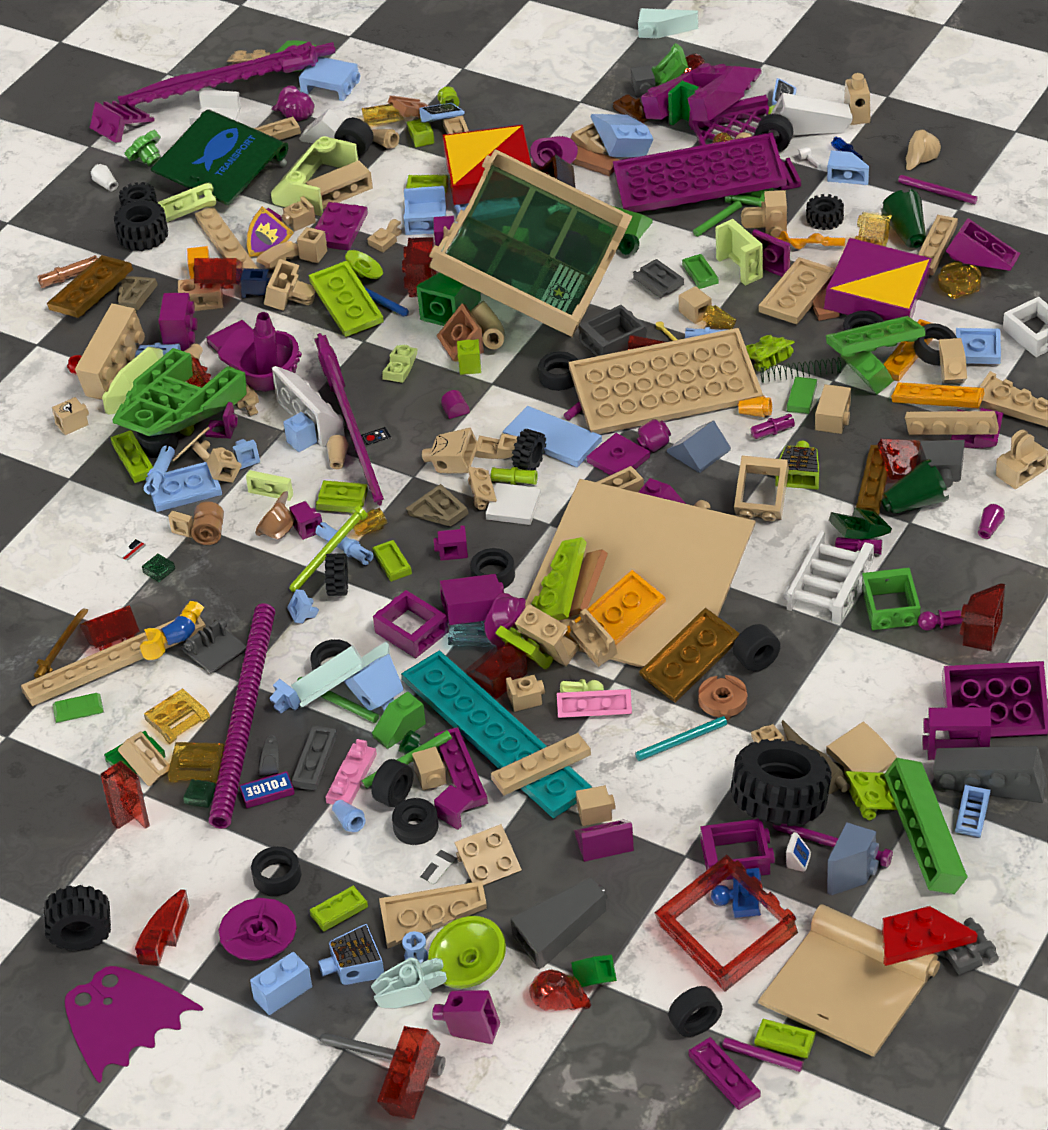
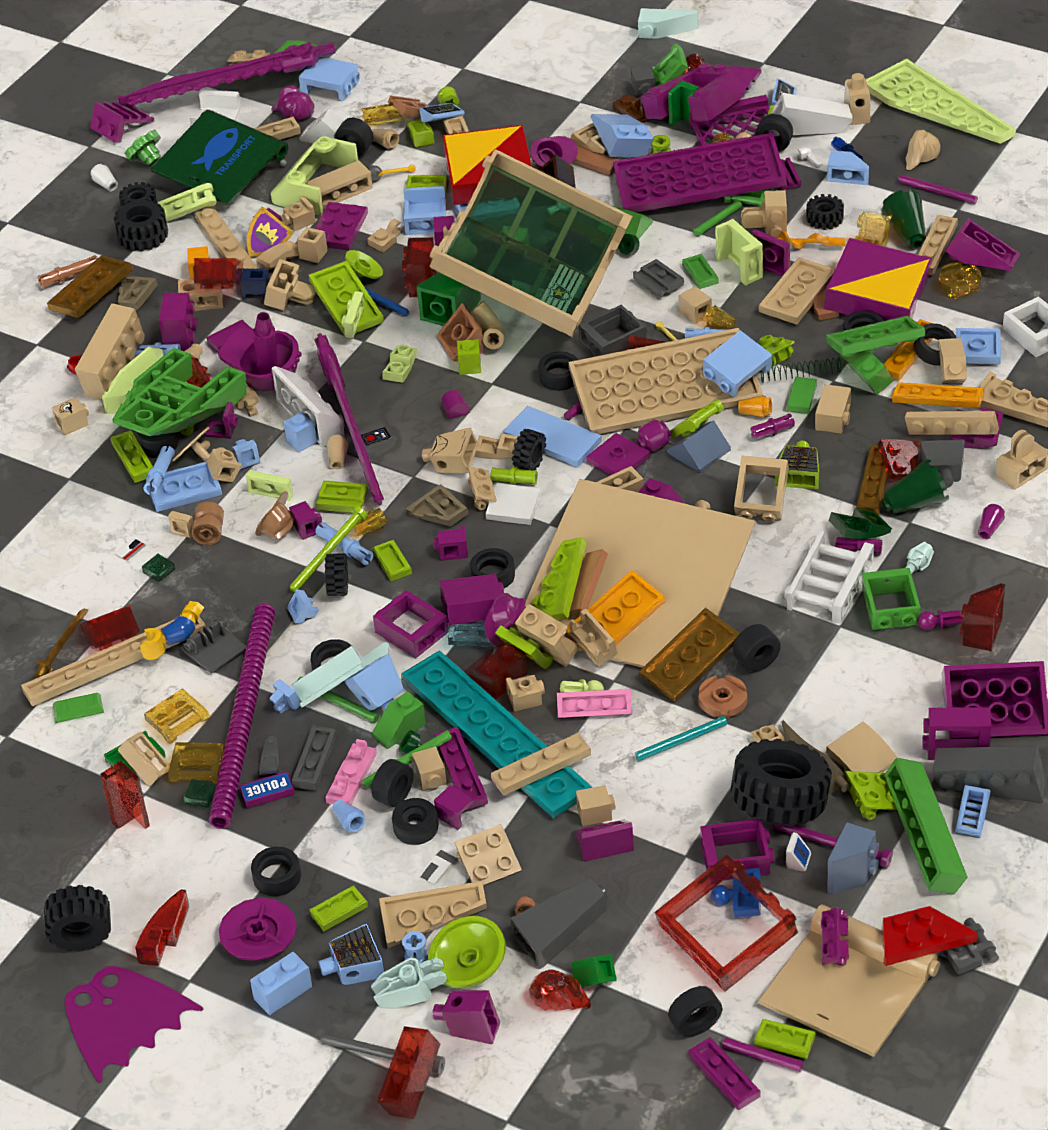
(354, 311): none -> yellowish green plate
(377, 172): none -> hinge
(523, 901): none -> nougat hinge
(660, 144): none -> lime wheel
(697, 419): none -> lime plate
(736, 362): none -> light blue panel
(833, 925): none -> magenta hinge
(919, 557): none -> light aqua piece
(922, 94): none -> yellowish green wing

